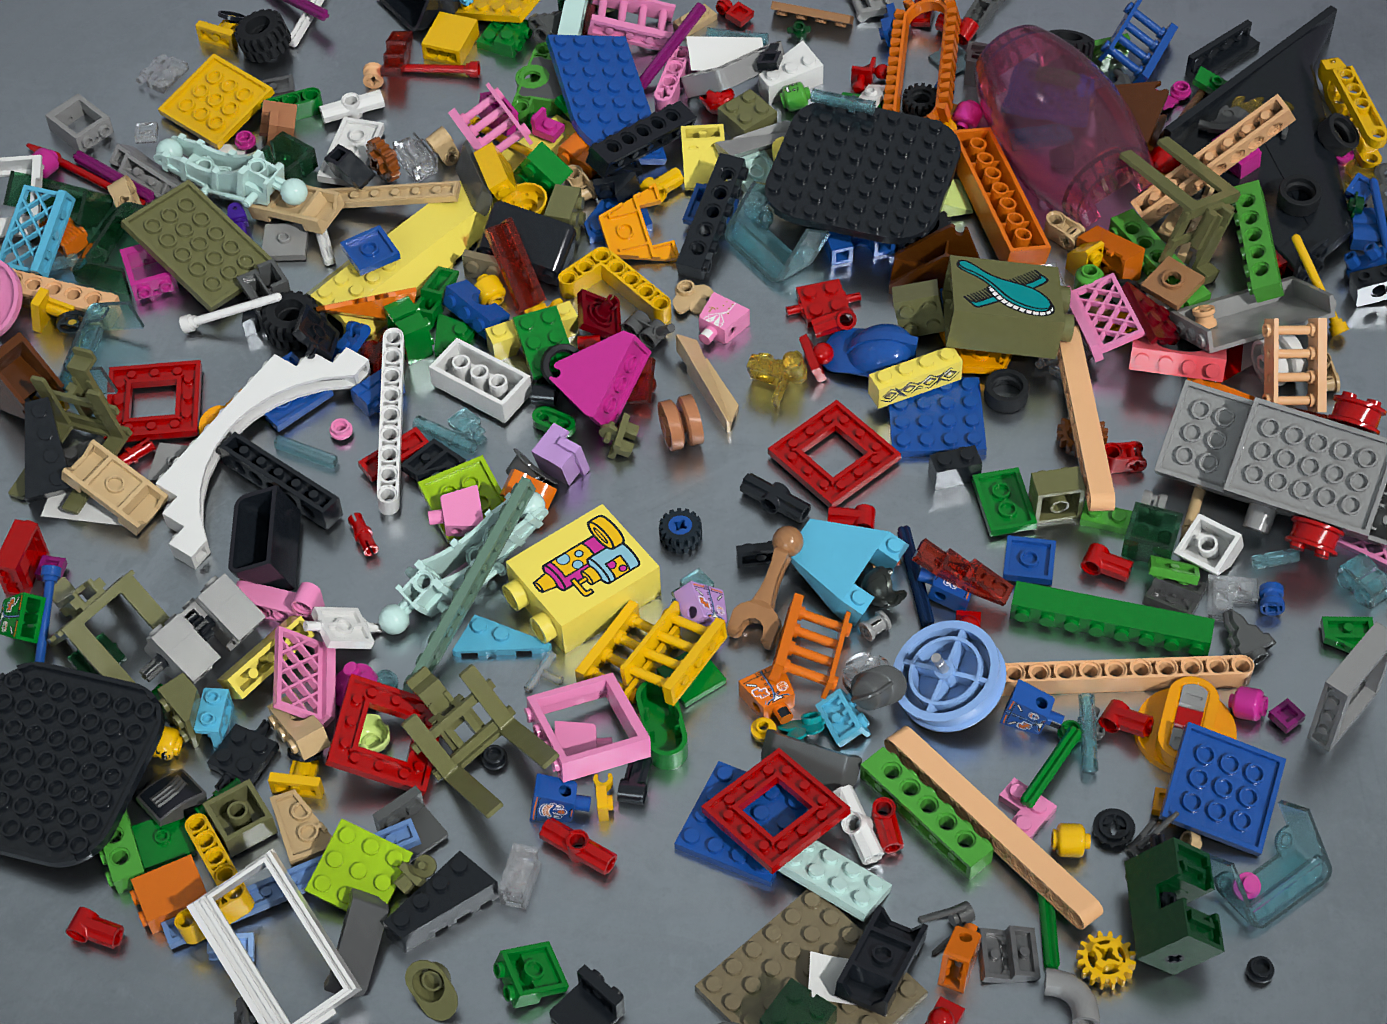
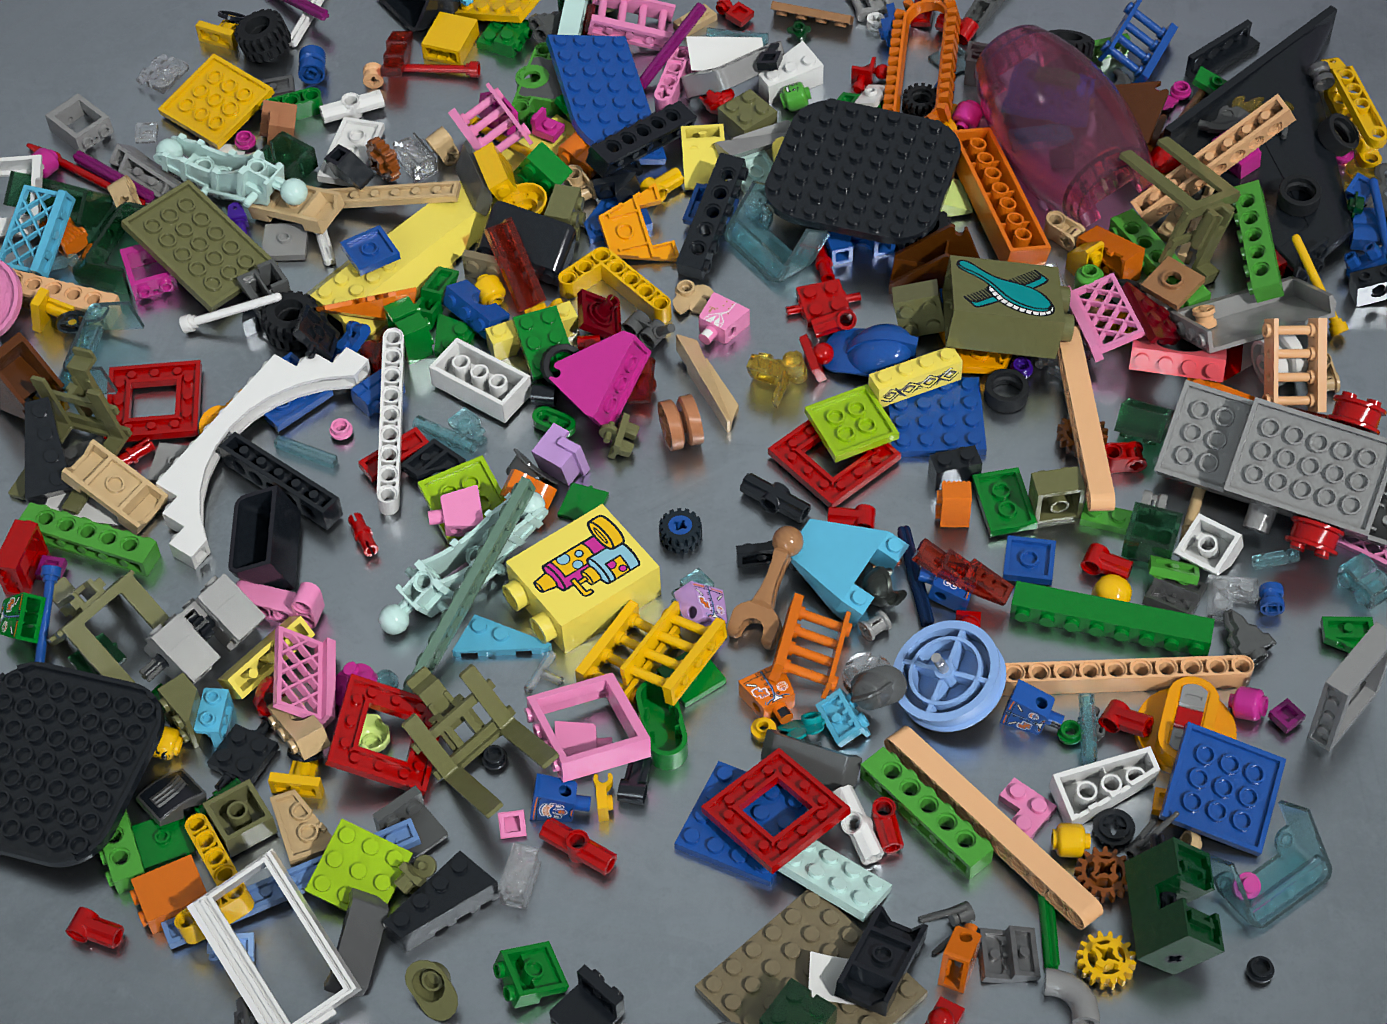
(94, 540): none -> bright green brick
(262, 689): none -> red piece
(312, 64): none -> blue wheel
(342, 627): white plate -> none
(512, 824): none -> bright pink slope
(581, 500): none -> green piece
(824, 265): none -> red pin
(851, 103): clear light blue pin -> none
(851, 423): none -> lime plate
(874, 21): none -> white bush
(955, 504): none -> orange brick
(1023, 366): none -> dark purple plate
(1050, 767): green axle -> none
(1102, 784): none -> white wedge
(1103, 874): none -> dark orange gear
(1113, 587): none -> yellow hair
(1143, 421): none -> clear green piece
(1321, 75): none -> flat silver wheel

